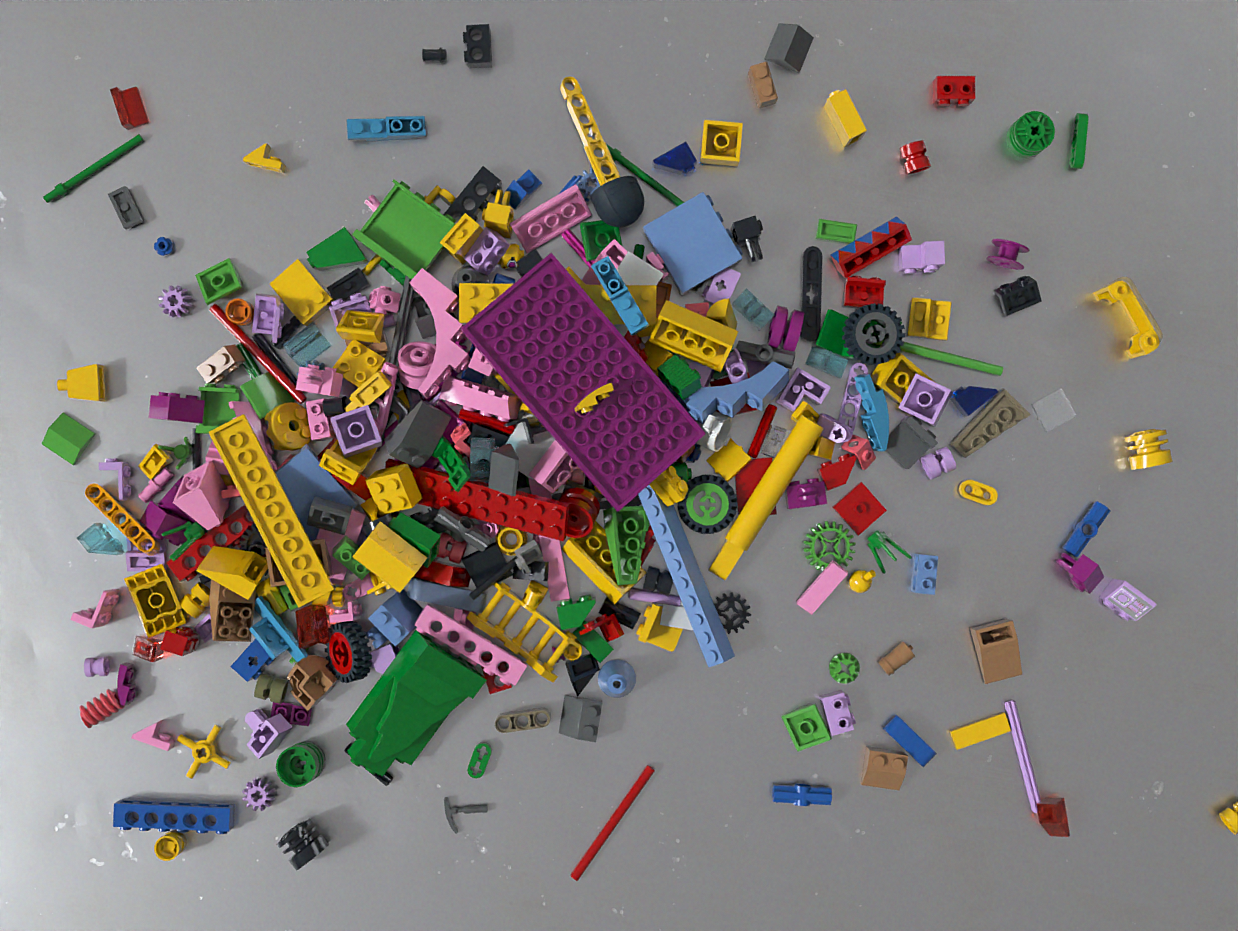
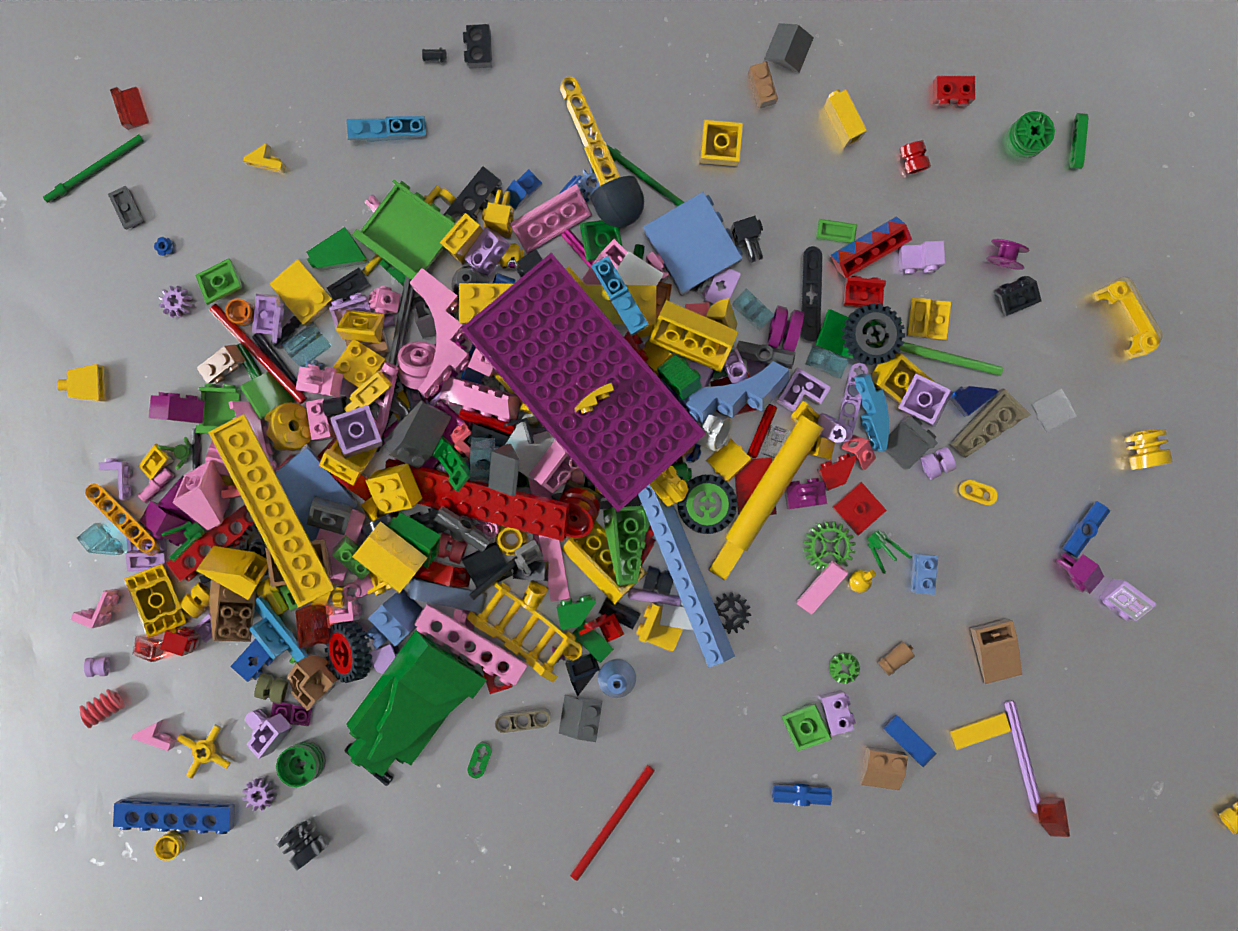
(67, 438): bright green slope -> none
(125, 690): magenta slope -> none
(466, 810): dark grey piece -> none
(676, 160): clear blue slope -> none

